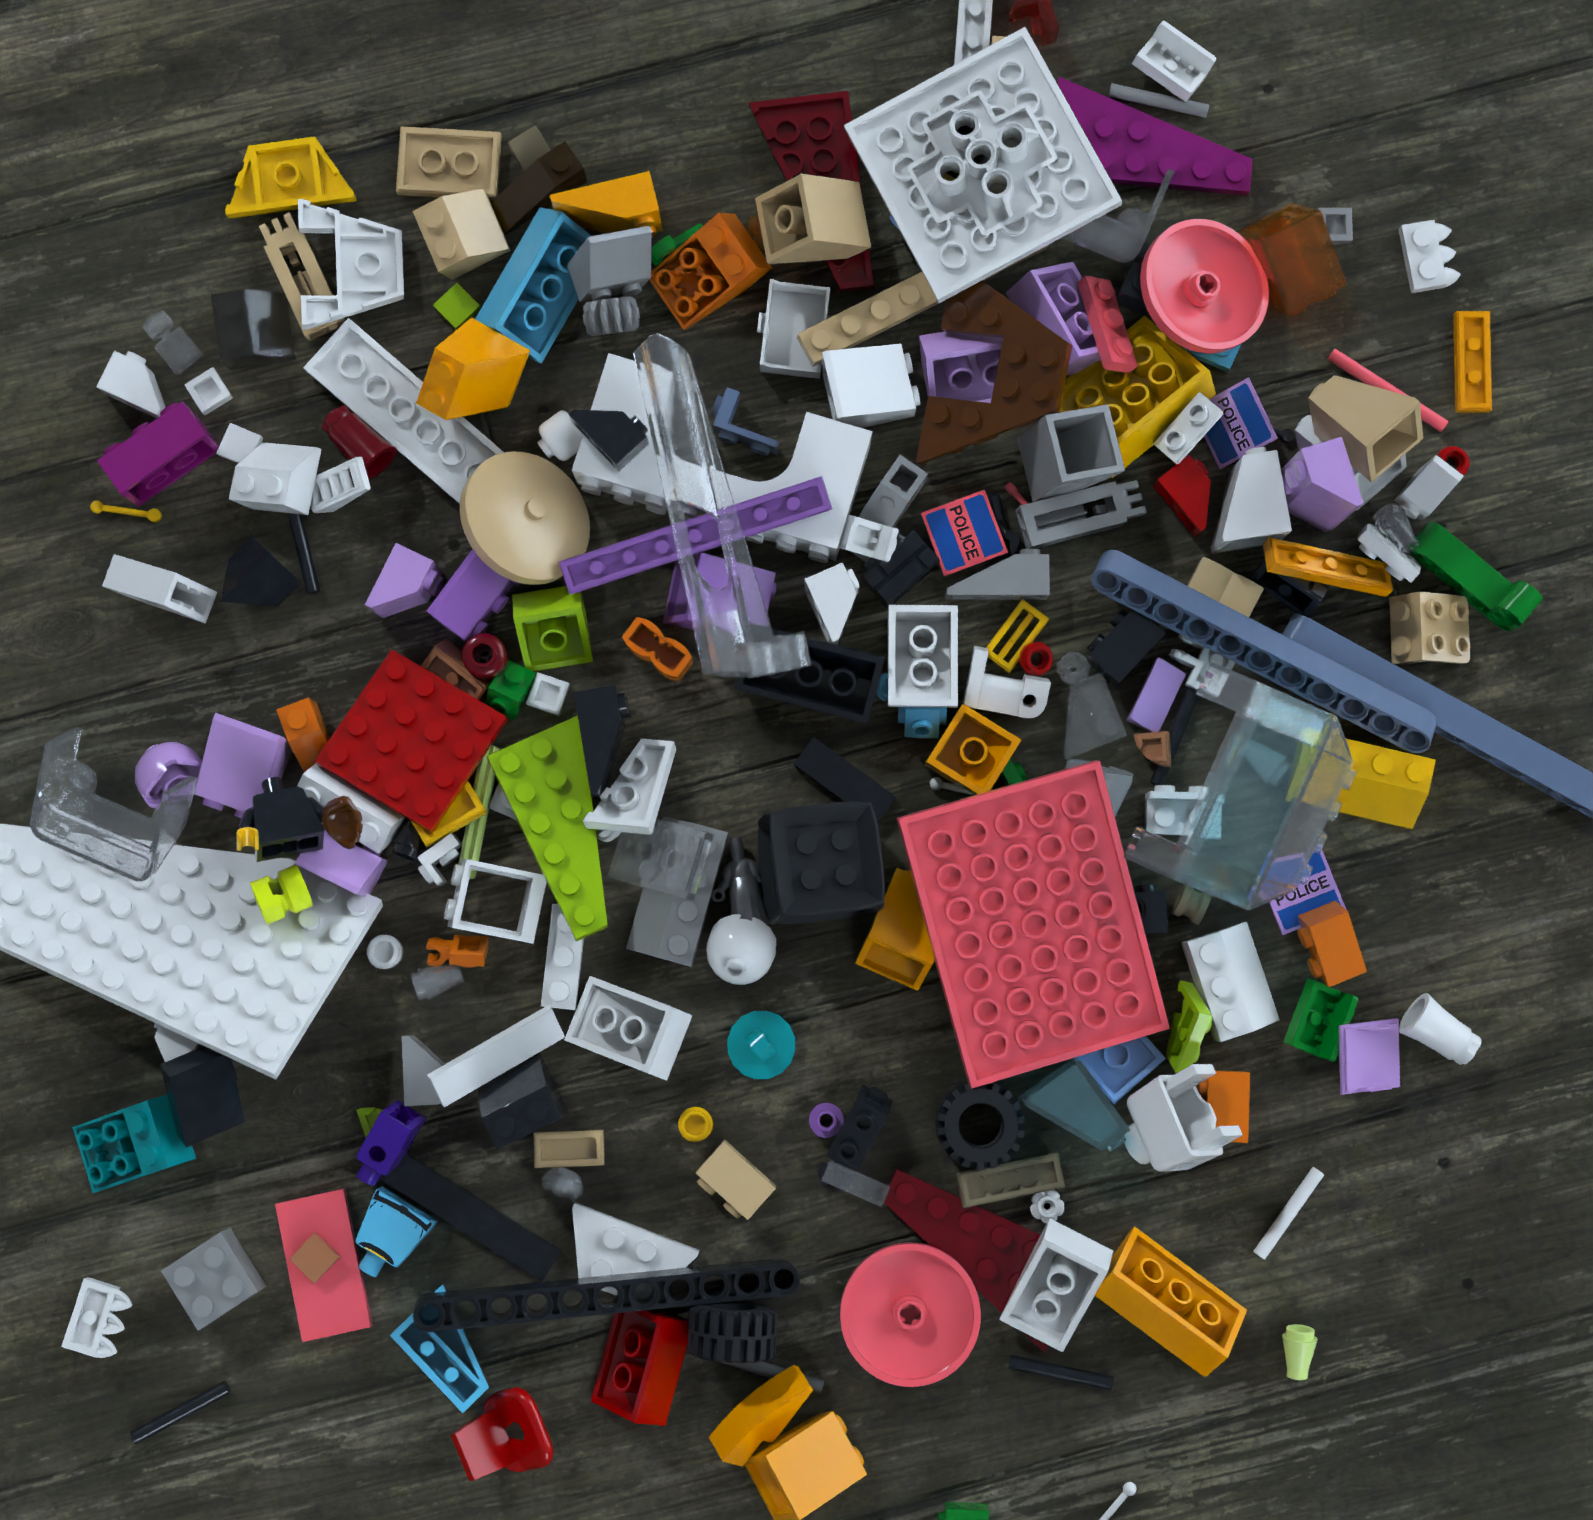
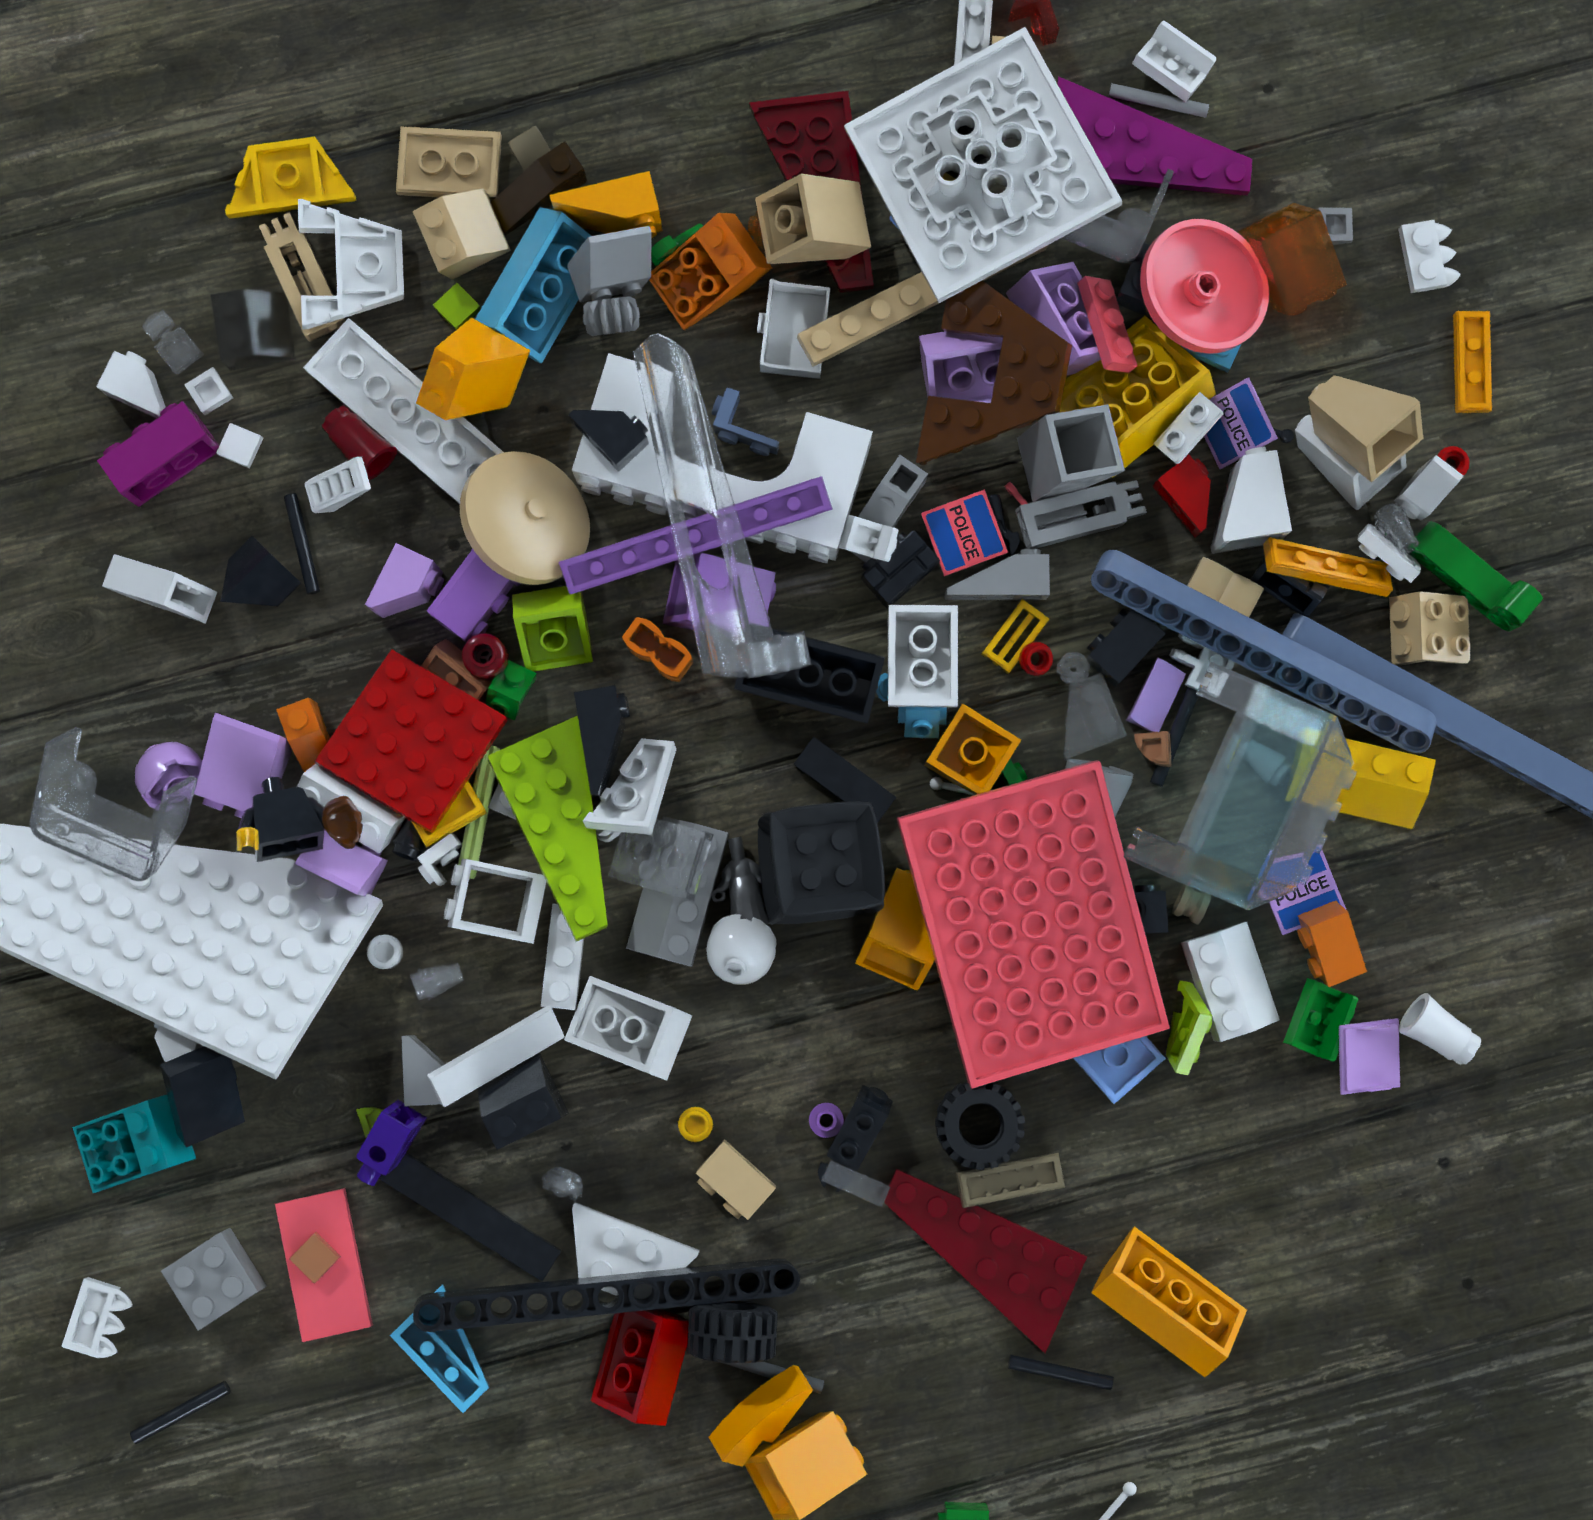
(153, 514): yellow hinge -> none
(276, 478): white slope -> none
(293, 890): neon yellow wheel -> none
(391, 1231): medium azure torso -> none
(462, 950): orange plate -> none
(485, 1444): red piece -> none
(548, 694): white tile -> none
(559, 436): white head -> none
(569, 1148): tan tile -> none
(761, 1044): teal tile -> none
(832, 599): white slope -> none
(869, 385): white slope -> none
(910, 1314): coral dish -> none
(1003, 693): white piece -> none
(1056, 1205): white plate -> none
(1057, 1285): white slope -> none
(1077, 1105): clear light blue slope -> none
(1168, 810): white bracket -> none
(1174, 1123): white piece -> none
(1229, 1098): orange brick -> none
(1288, 1213): white bar -> none
(1299, 1349): yellowish green cone -> none
(1321, 485): lavender slope -> none
(1368, 377): coral bar -> none

